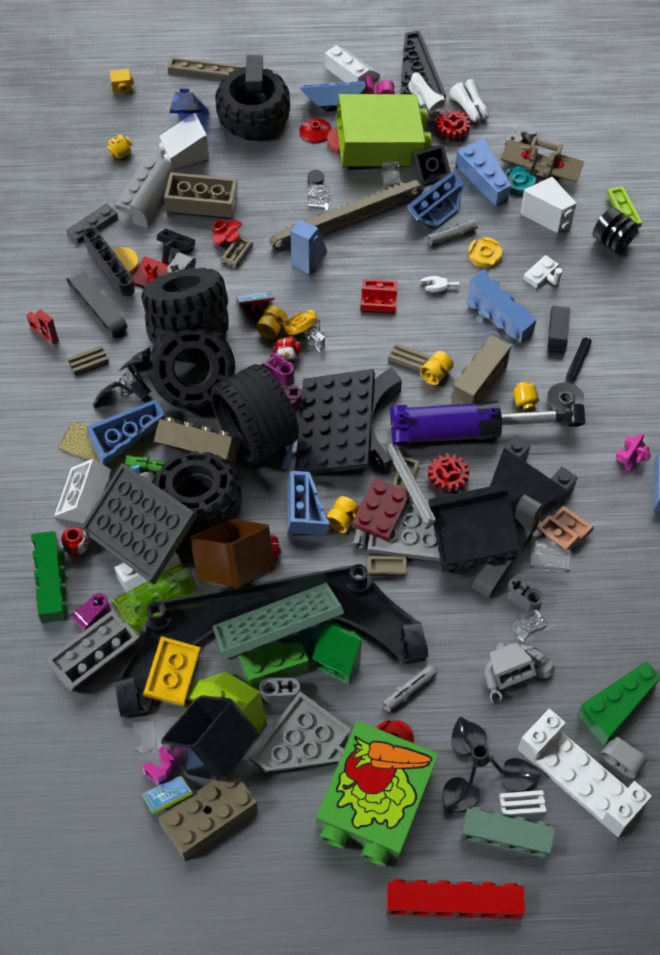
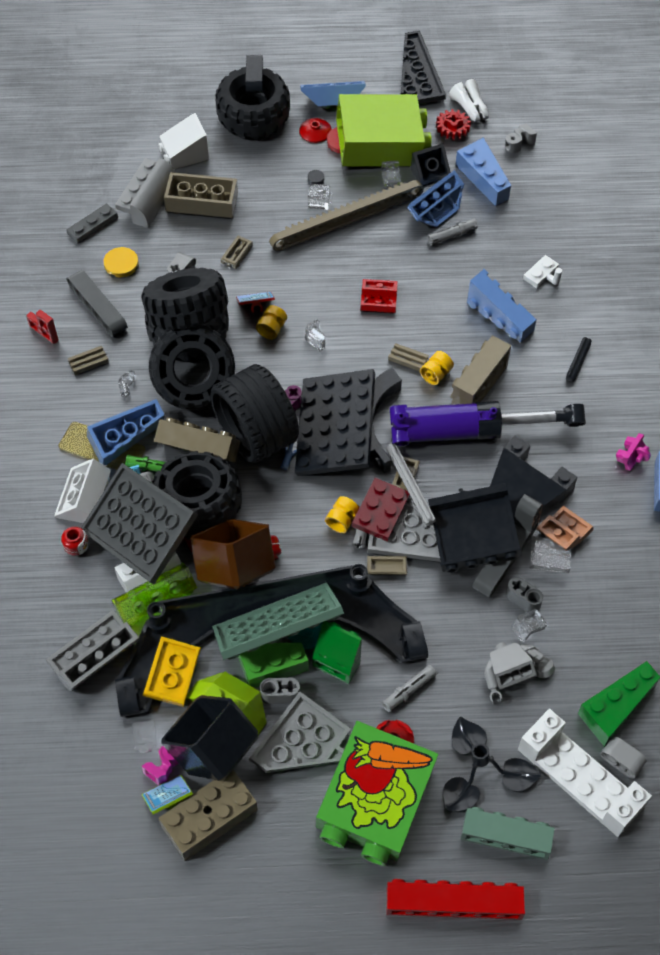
(49, 577): green wedge -> none
(91, 611): magenta piece -> none
(109, 262): black beam -> none
(119, 146): yellow head -> none
(121, 81): yellow brick -> none
(138, 386): black plant -> none
(148, 271): red piece -> none
(170, 239): black plate -> none
(187, 103): clear blue wedge -> none
(200, 68): dark tan tile -> none
(225, 231): red plate -> none
(280, 369): magenta piece -> none
(288, 348): red head -> none
(300, 322): yellow tile -> none
(304, 509): medium blue wedge -> none
(306, 246): medium blue wedge -> none
(348, 66): white slope -> none
(383, 87): dark pink leg -> none
(426, 96): white piece -> none
(439, 284): white hand -> none
(448, 473): red gear -> none
(485, 252): yellow tile -> none
(519, 179): teal tile -> none
(522, 795): white tile -> none
(525, 395): yellow head -> none
(541, 165): dark tan piece -> none
(548, 205): white slope -> none
(558, 328): black beam -> none
(564, 392): dark grey dish -> none
(615, 230): black wheel -> none
(621, 200): lime plate -> none

